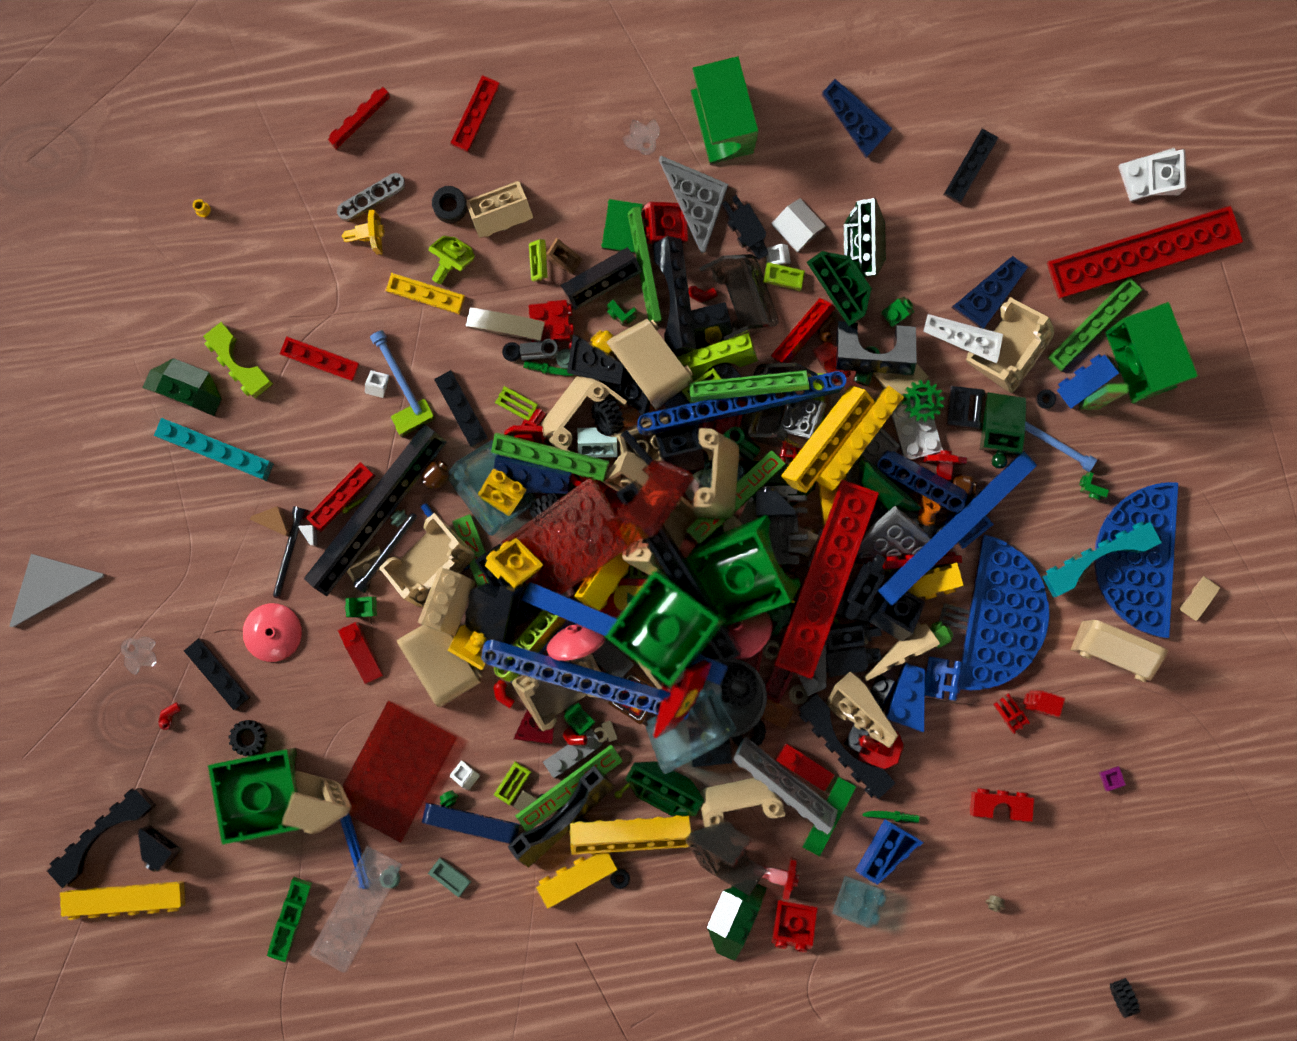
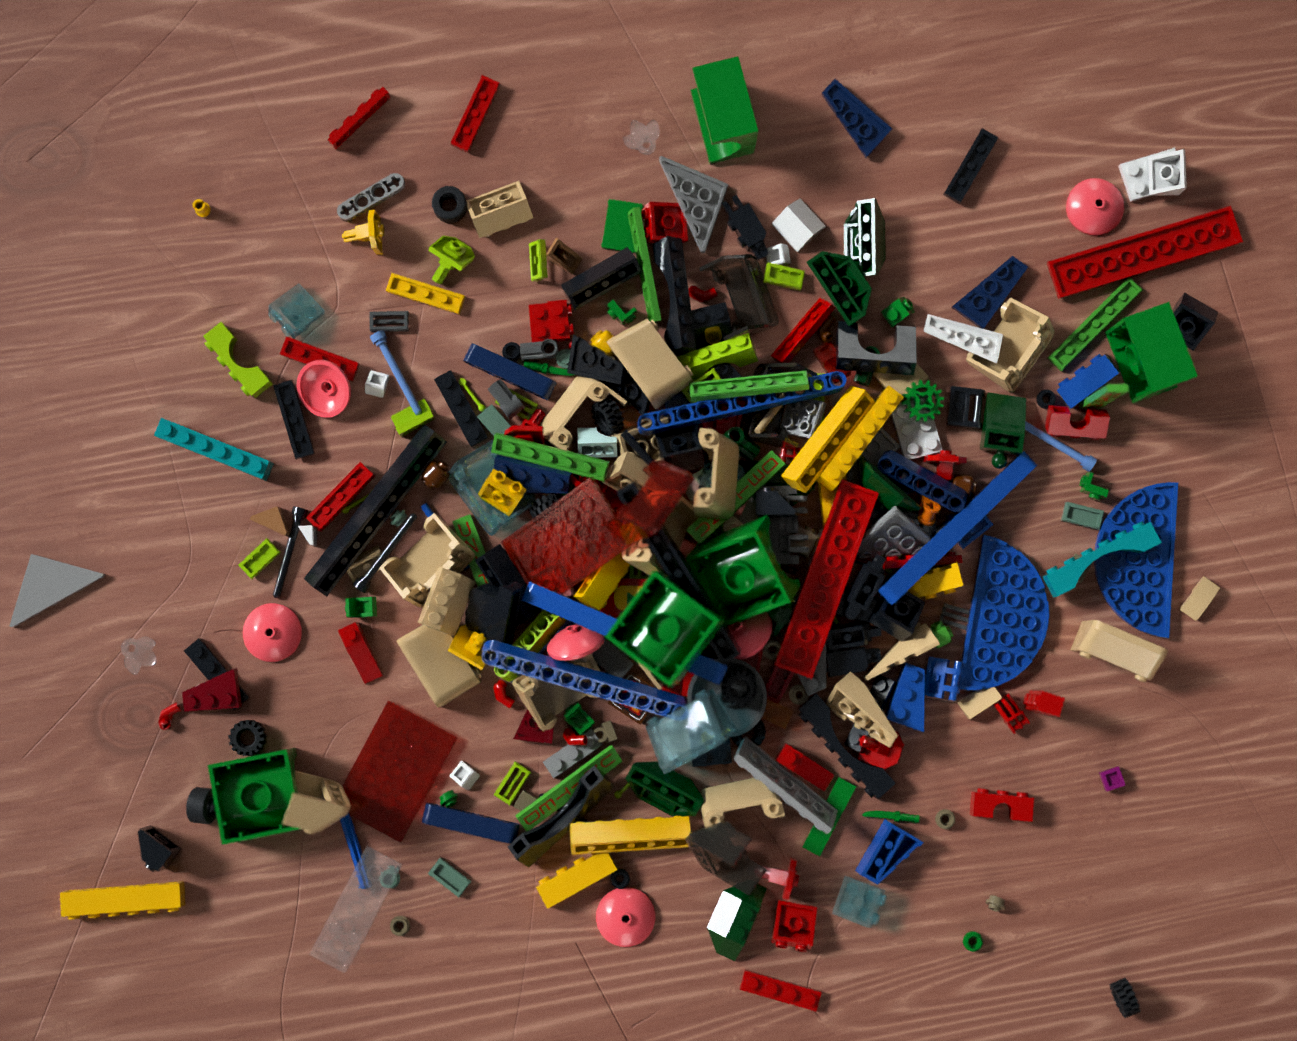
(71, 864): black arch -> none
(184, 385): dark green wedge -> none
(201, 806): none -> black tyre
(216, 693): none -> dark red wing
(259, 558): none -> lime plate
(289, 919): green slope -> none
(294, 419): none -> black plate
(295, 311): none -> clear light blue plate
(316, 393): none -> coral dish
(395, 930): none -> dark tan plate
(405, 321): none -> dark grey tile
(462, 382): none -> lime hinge
(493, 420): none -> sand green tile
(505, 324): dark tan slope -> none
(508, 402): none -> dark grey piece
(509, 371): none -> dark blue beam
(513, 563): yellow plate -> none
(625, 902): none -> coral dish
(683, 696): red slope -> none
(768, 417): none -> tan bar
(780, 990): none -> red plate
(951, 819): none -> dark tan plate
(978, 944): none -> green plate
(979, 701): none -> tan slope
(1082, 515): none -> sand green tile
(1088, 216): none -> coral dish
(1093, 425): none -> red arch
(1193, 319): none -> black slope

